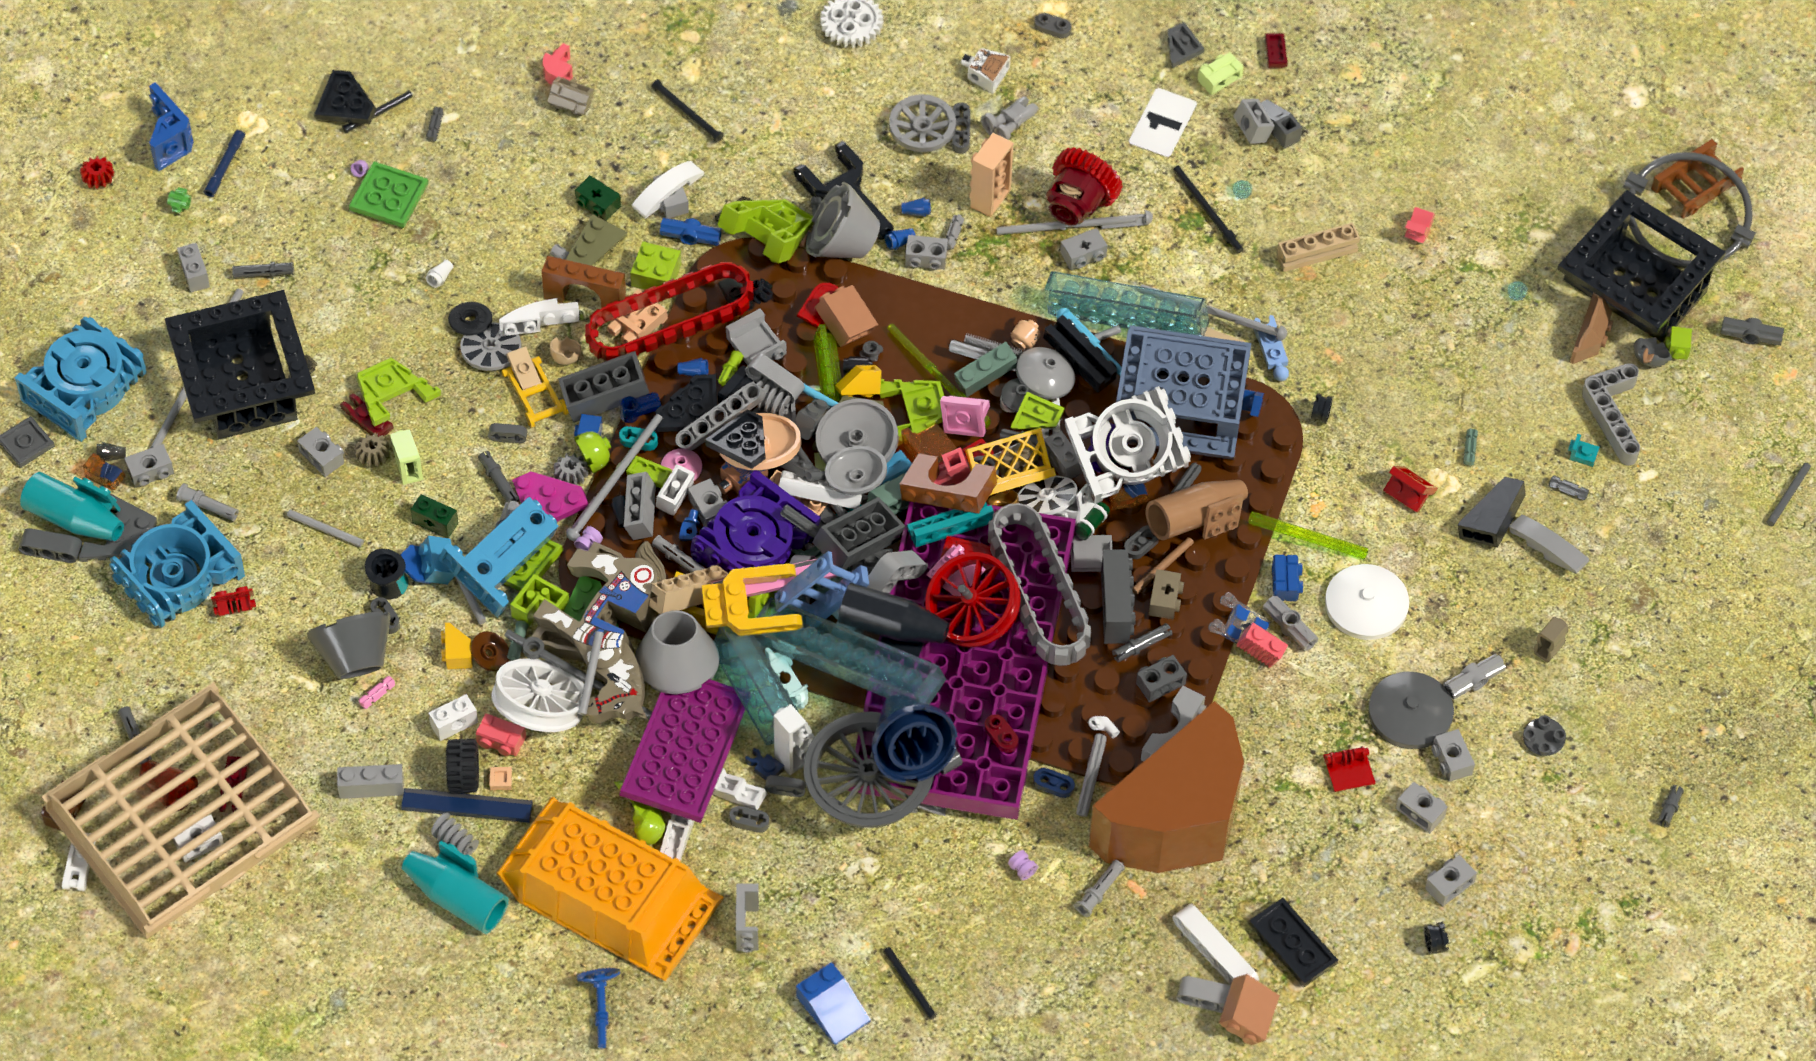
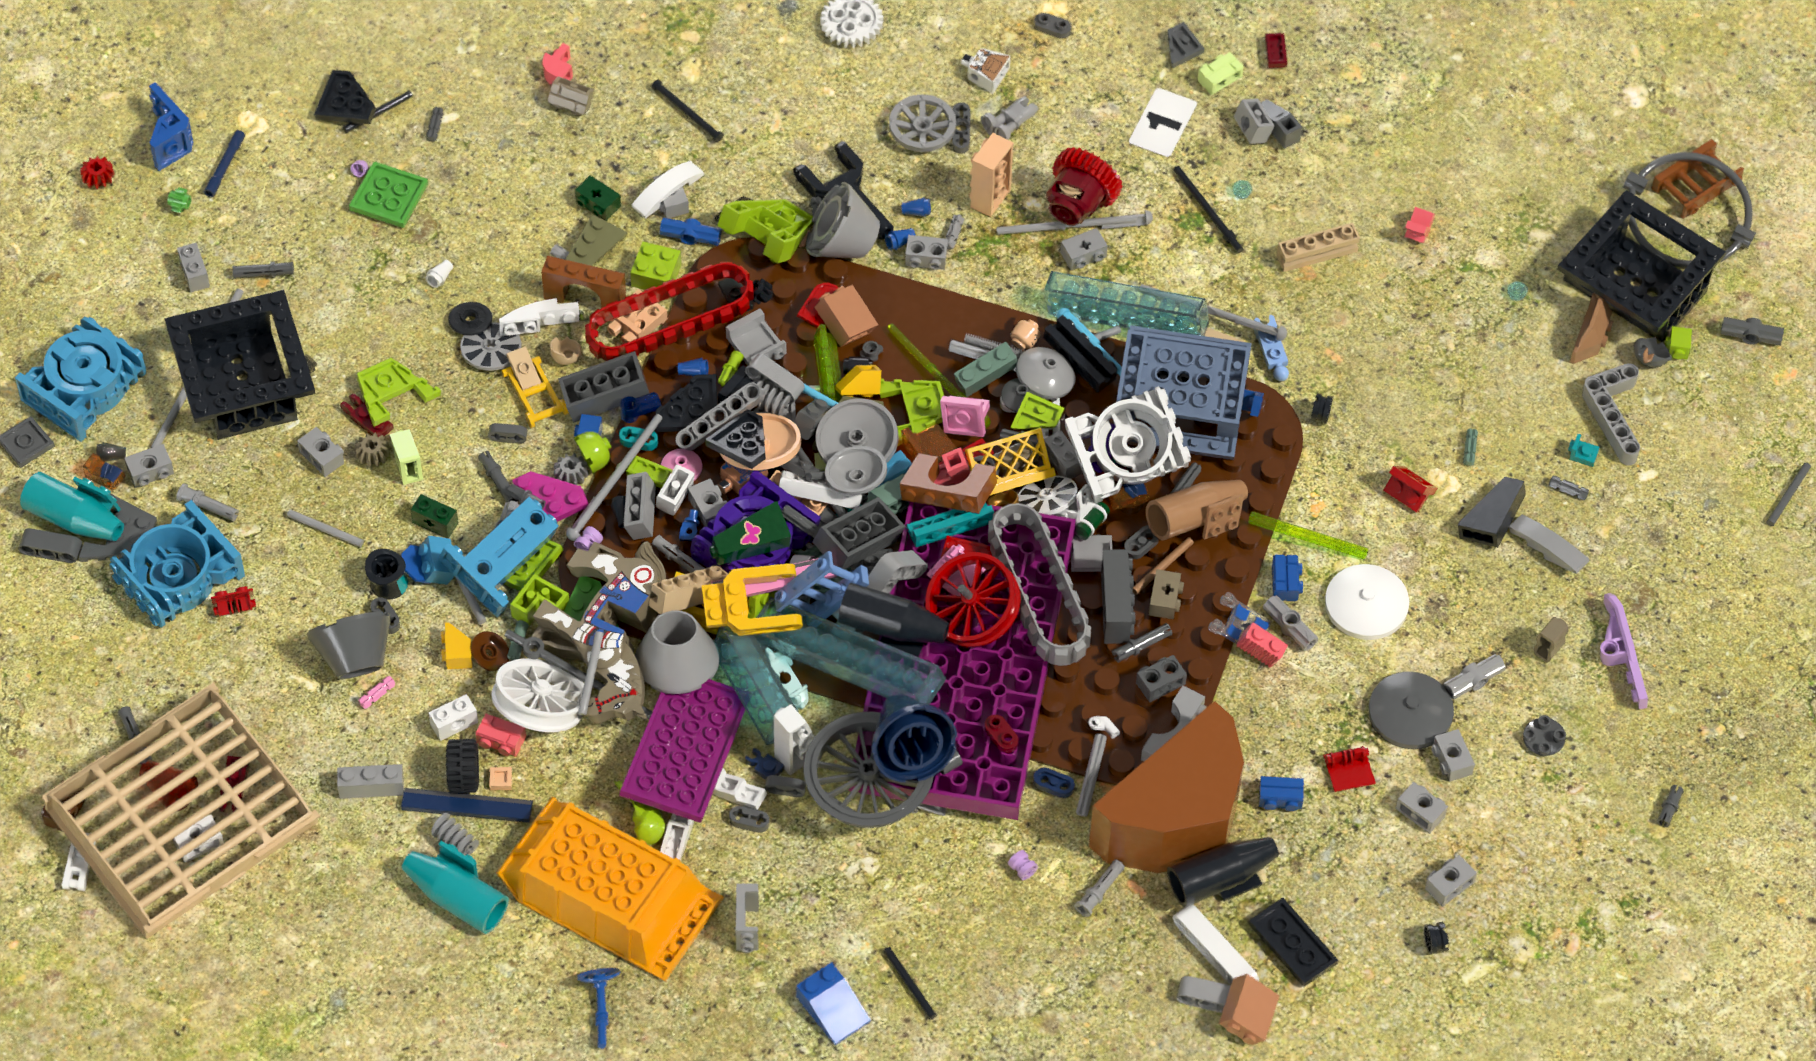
(521, 494): none -> dark grey axle
(753, 536): none -> dark green slope
(1222, 870): none -> black piece
(1281, 793): none -> blue brick
(1620, 642): none -> lavender piece

